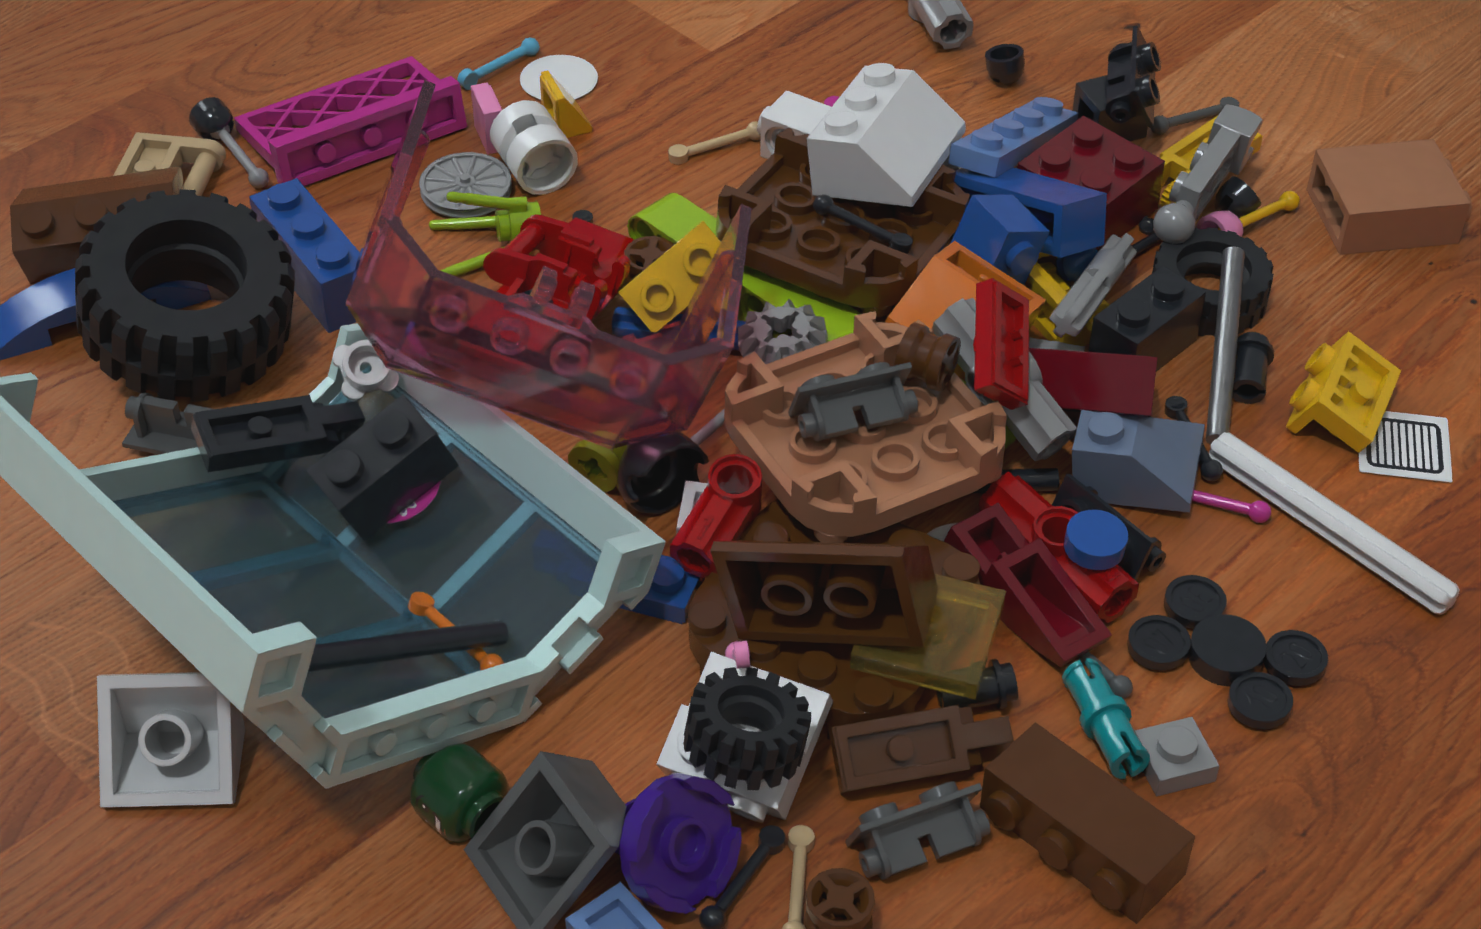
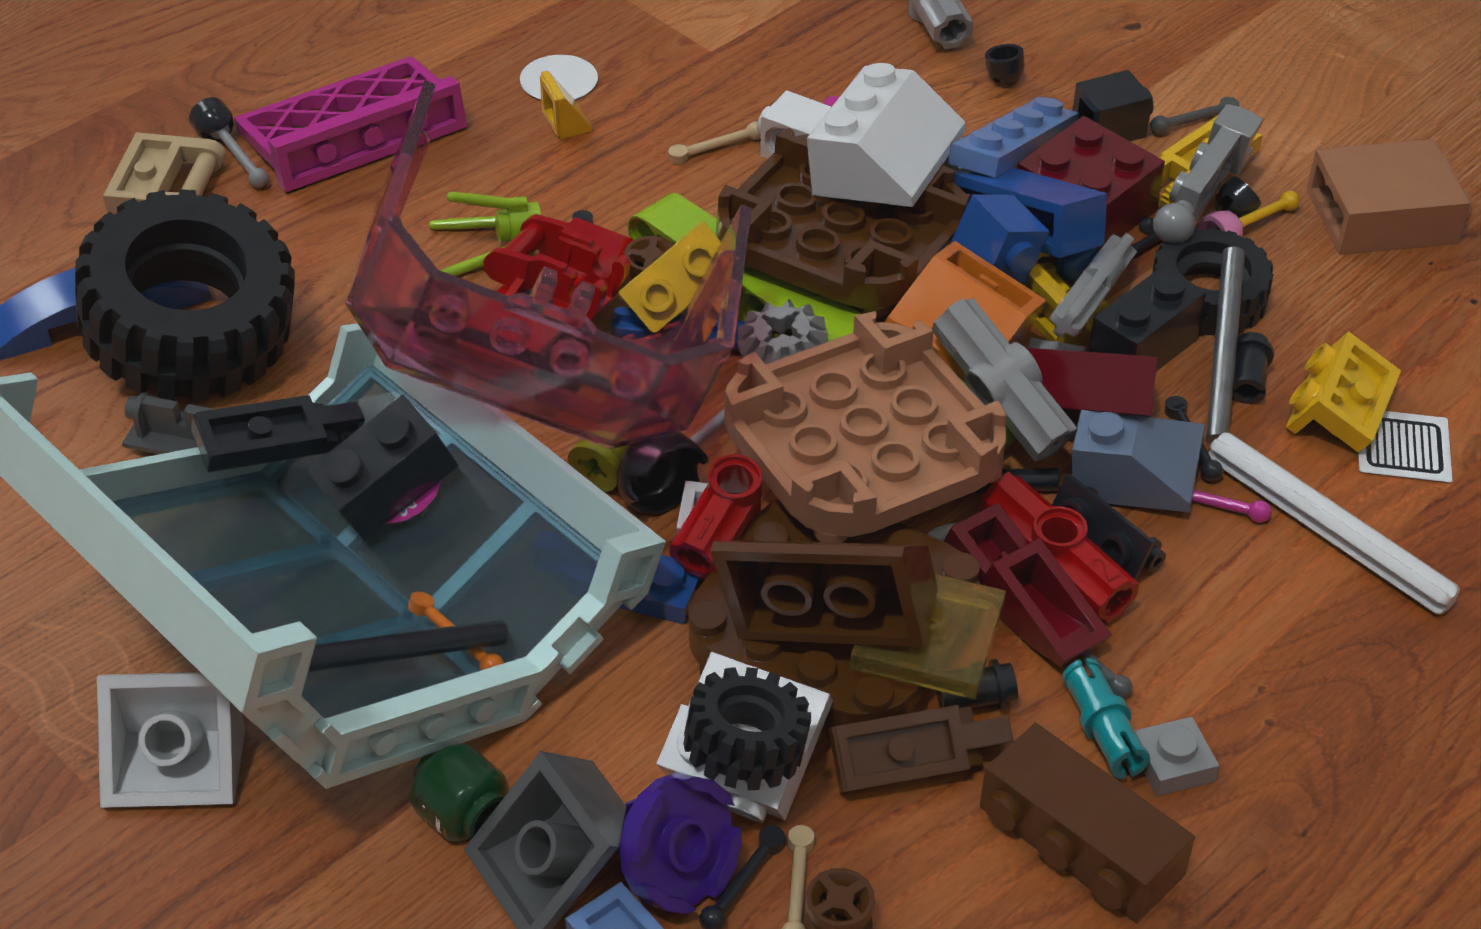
(55, 218): reddish brown slope -> none
(318, 248): blue brick -> none
(356, 382): white plate -> none
(464, 174): light grey wheel -> none
(469, 77): medium azure hinge -> none
(484, 112): bright pink tile -> none
(533, 147): white wheel -> none
(740, 653): bright pink hinge -> none
(824, 205): black hinge -> none
(828, 403): dark grey hinge -> none
(894, 835): dark grey hinge -> none
(931, 356): reddish brown wheel -> none
(1001, 344): red plate -> none
(1095, 539): blue tile -> none
(1132, 80): black hinge -> none
(1228, 651): black piece -> none

